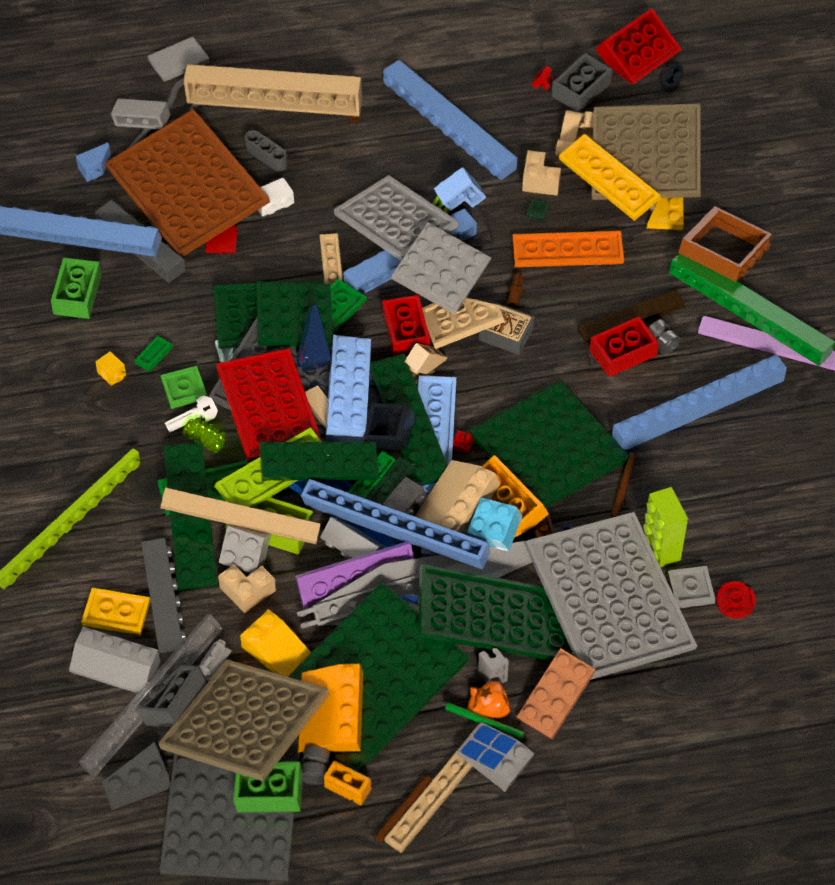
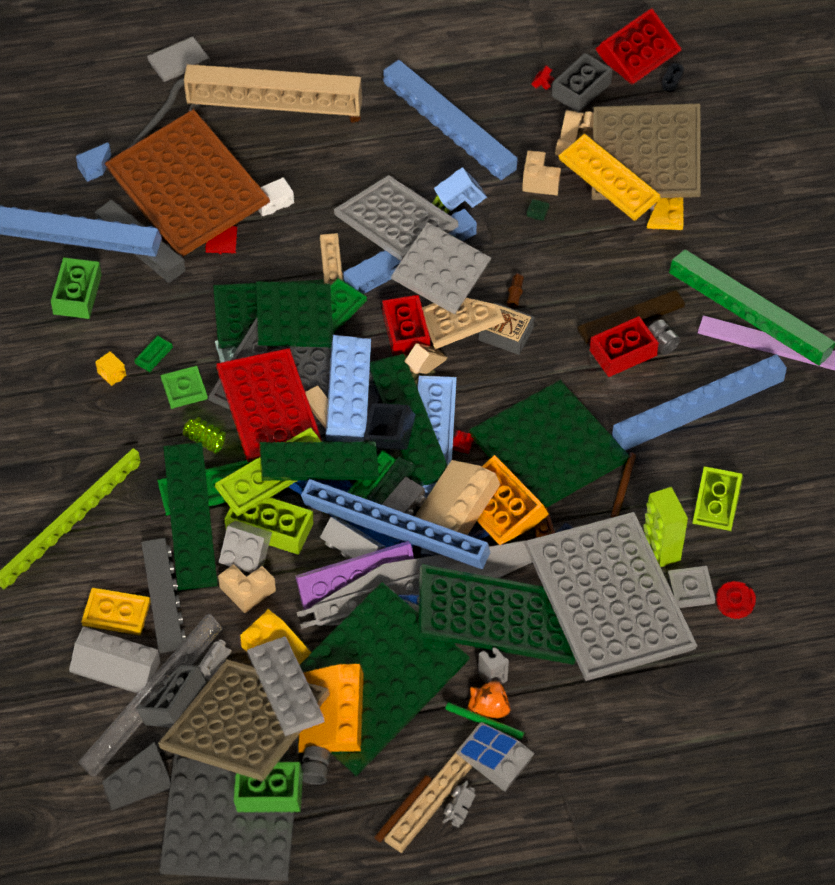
(140, 113): light grey brick -> none
(182, 419): white piece -> none
(240, 515): tan tile -> none
(266, 150): dark grey beam -> none
(285, 686): none -> light grey plate
(313, 346): dark blue slope -> none
(347, 783): light orange brick -> none
(454, 810): none -> light grey hinge
(495, 523): medium azure brick -> none
(556, 693): nougat plate -> none
(567, 249): orange plate -> none
(717, 498): none -> lime slope
(734, 226): dark orange window -> none

